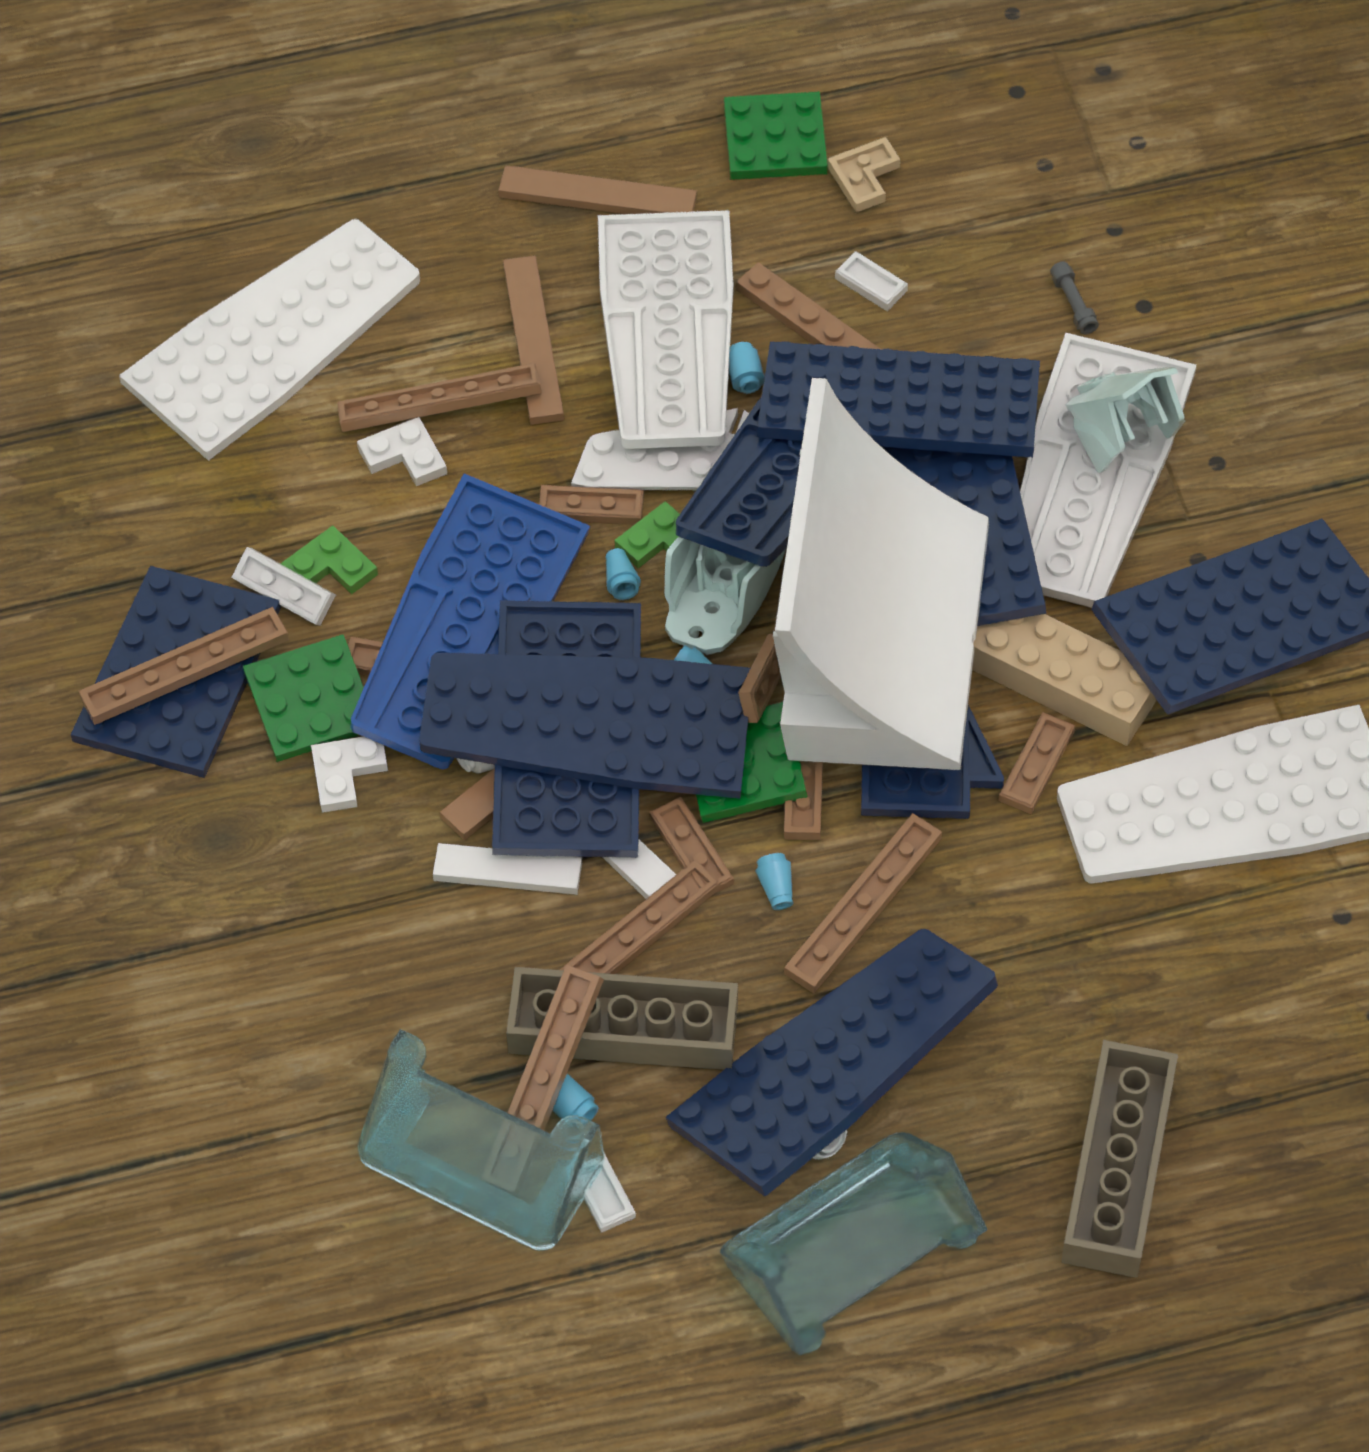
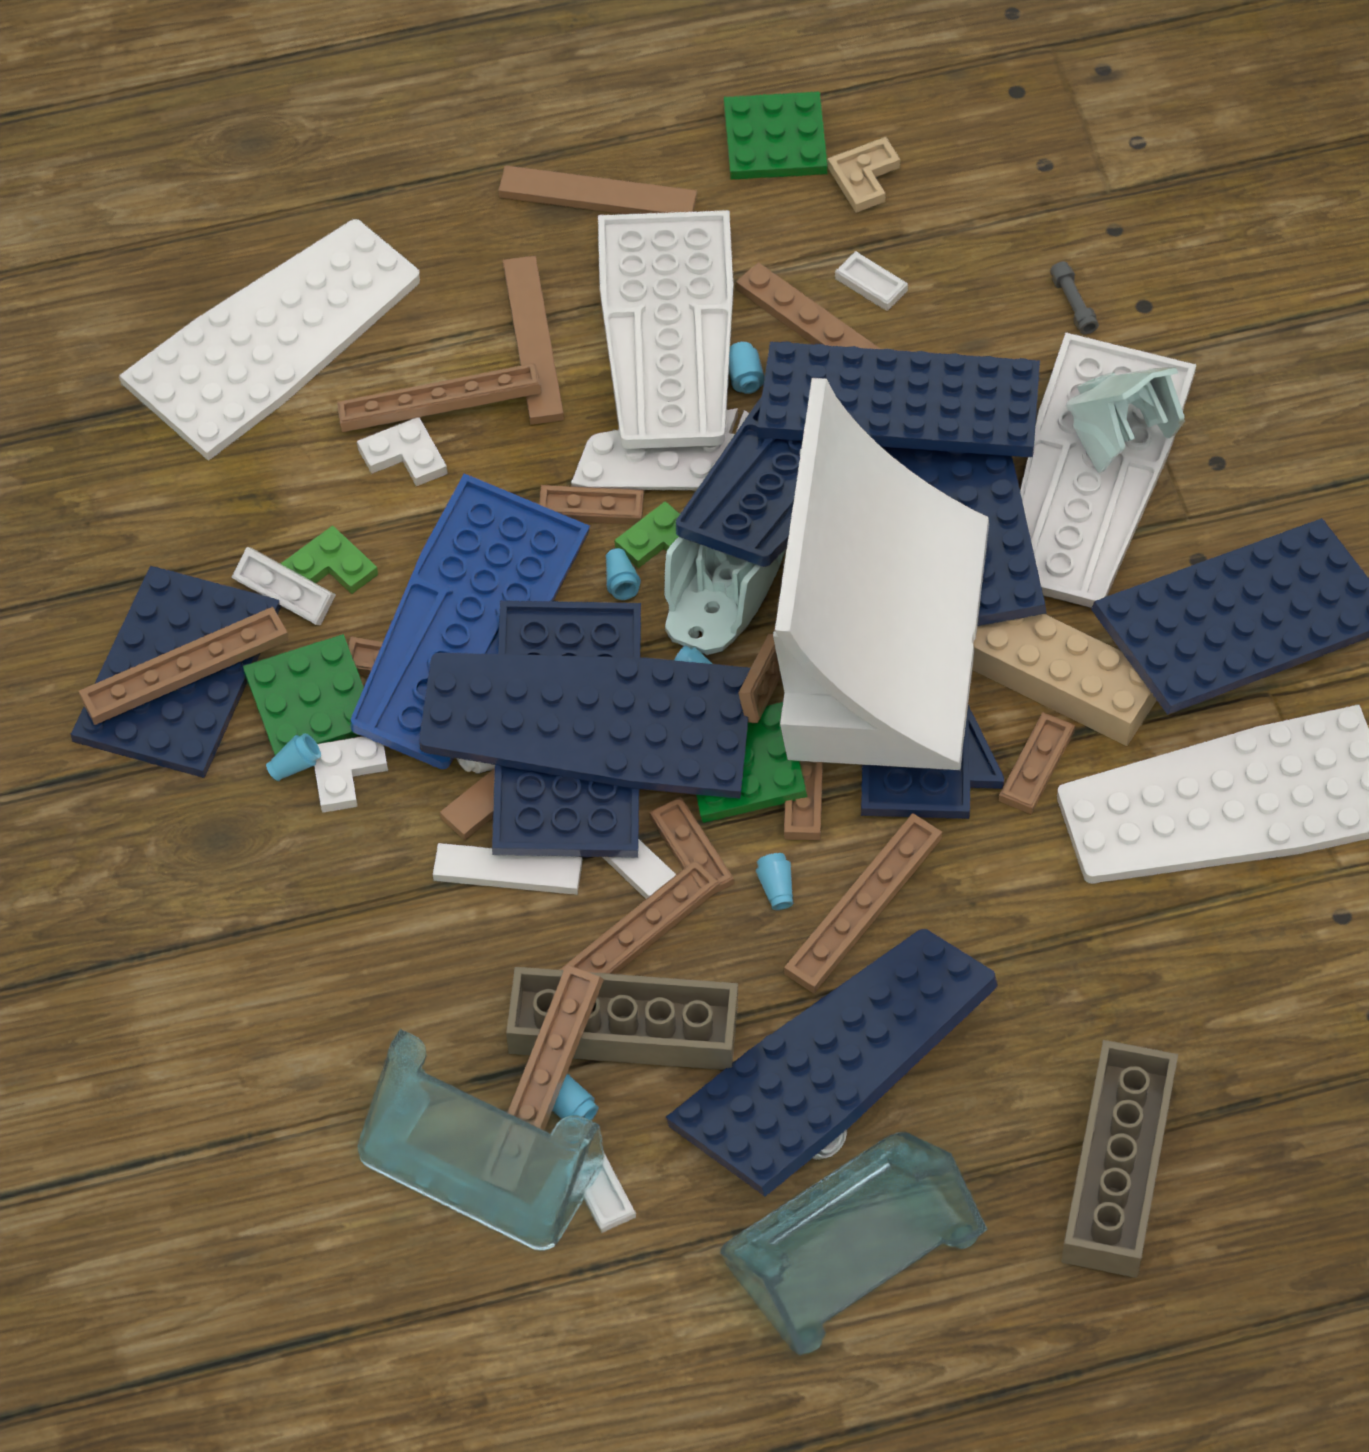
(294, 757): none -> medium azure cone

